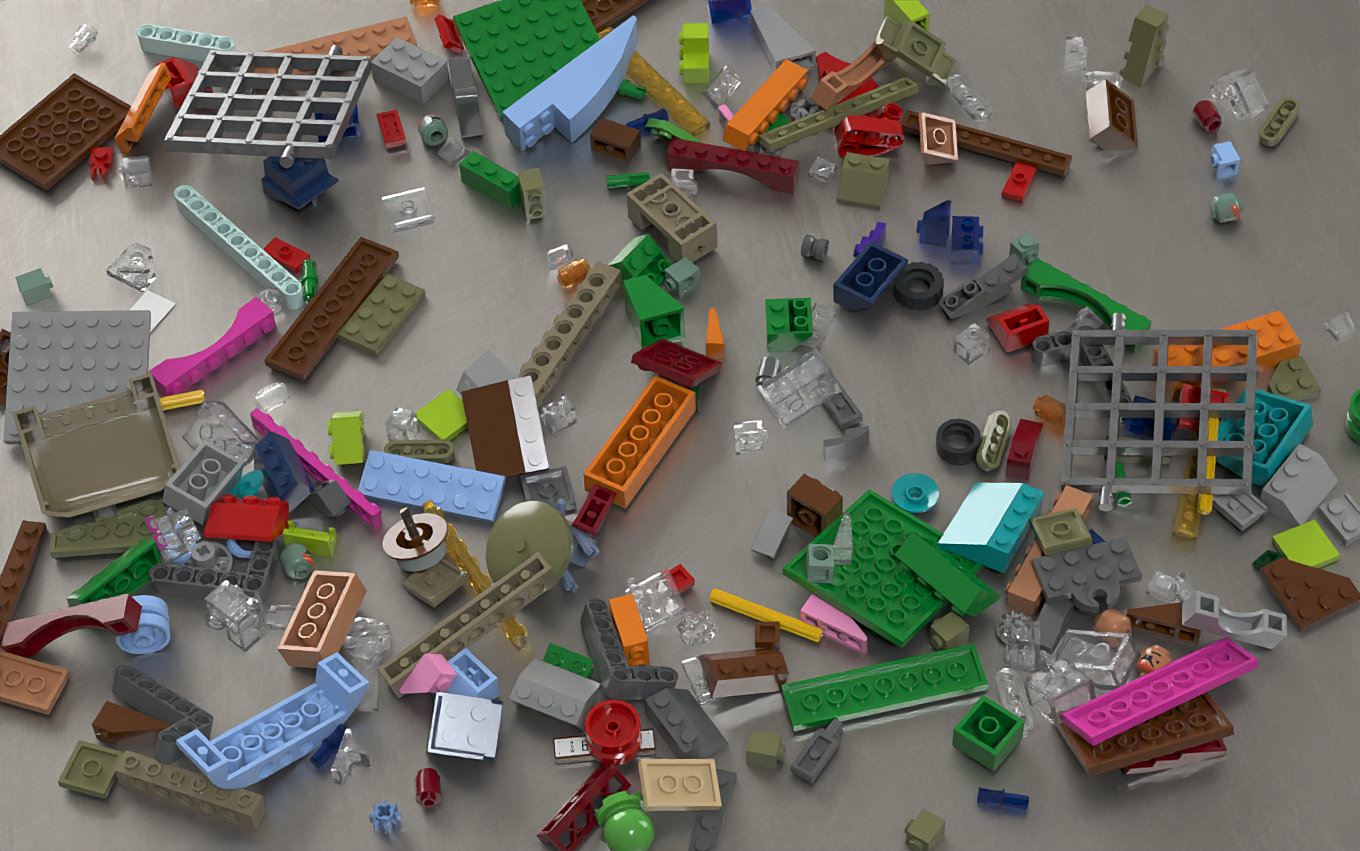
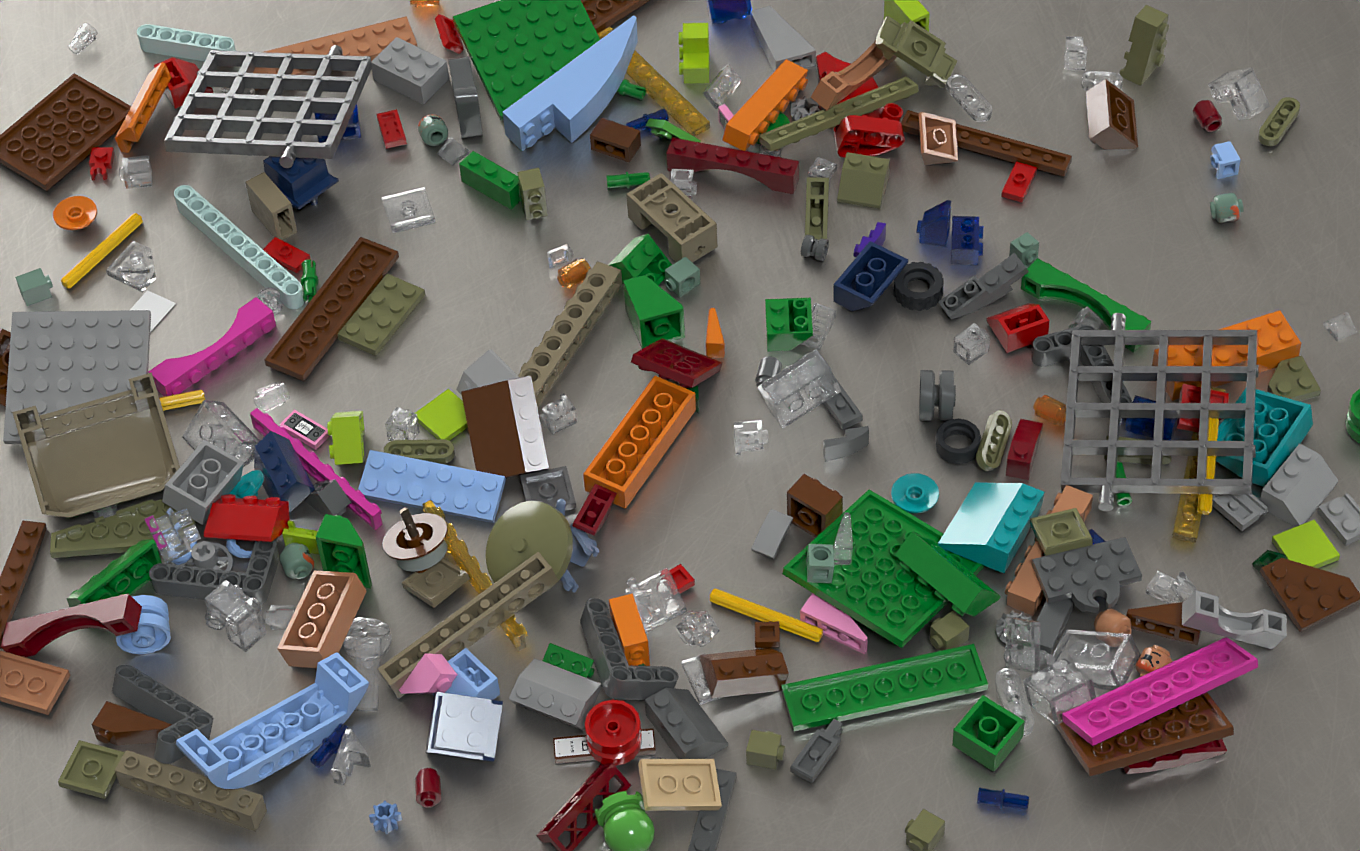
(75, 212): none -> orange dish
(101, 250): none -> yellow axle
(271, 206): none -> dark tan brick
(305, 429): none -> tile
(342, 548): none -> green slope
(817, 207): none -> olive slope
(939, 395): none -> dark grey wheel

